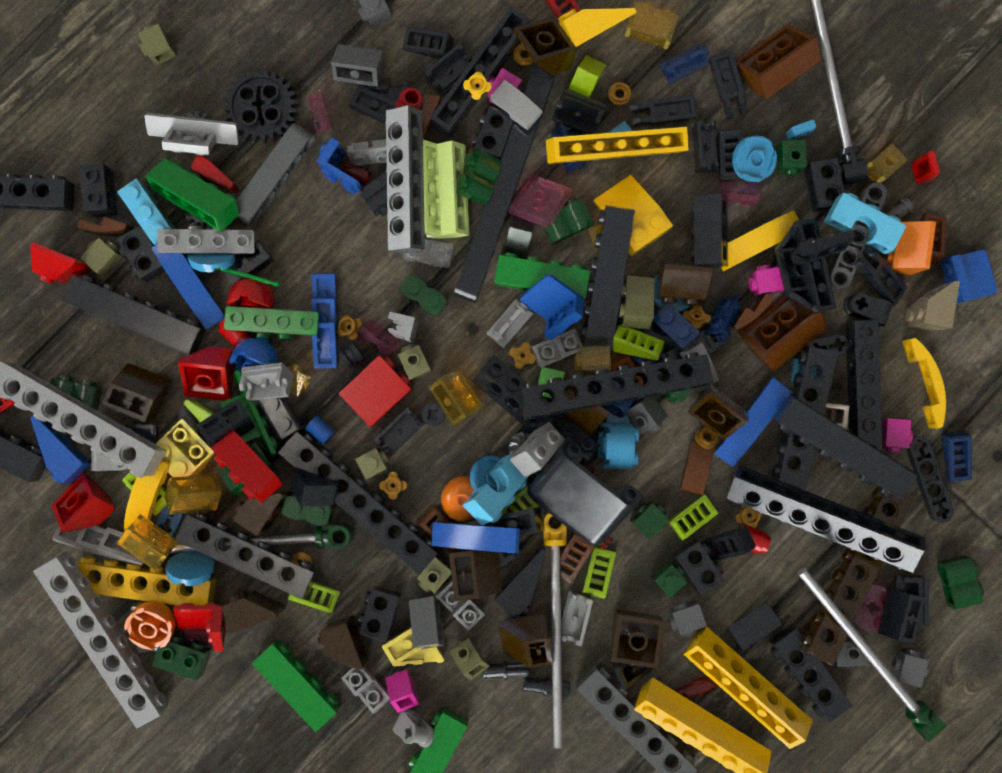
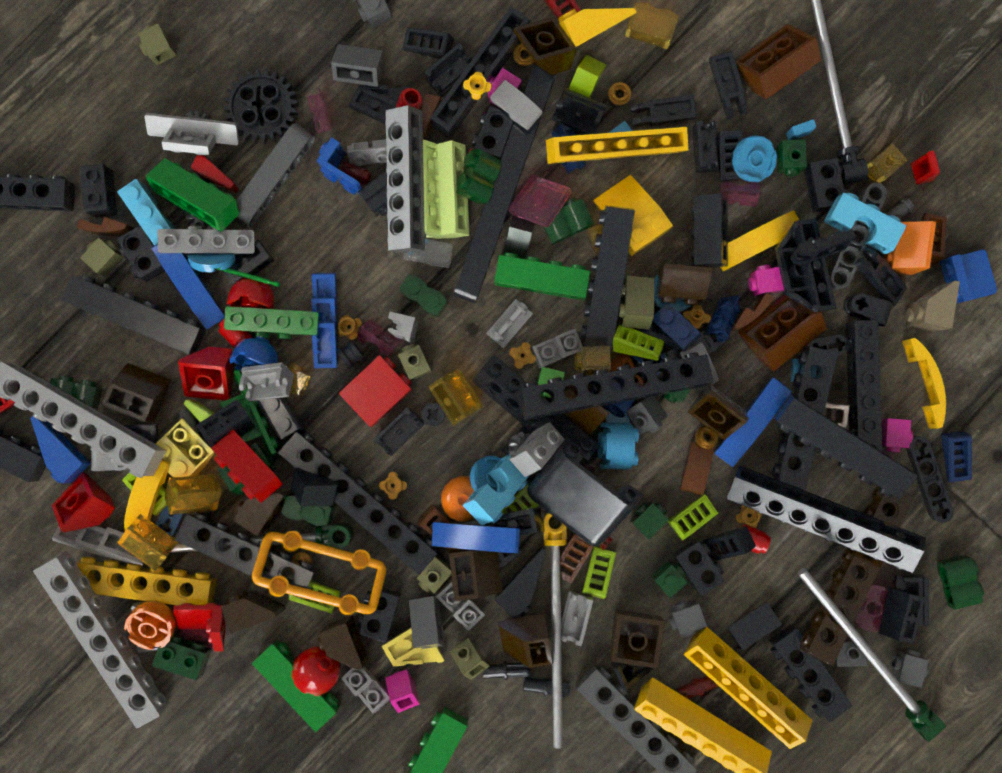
(55, 266): red slope -> none
(189, 568): dark azure tile -> none
(293, 541): none -> light orange bar
(315, 671): none -> red cylinder
(320, 430): blue piece -> none
(373, 463): olive brick -> none
(413, 728): light grey piece -> none
(555, 303): blue bracket -> none
(685, 63): dark blue hinge -> none

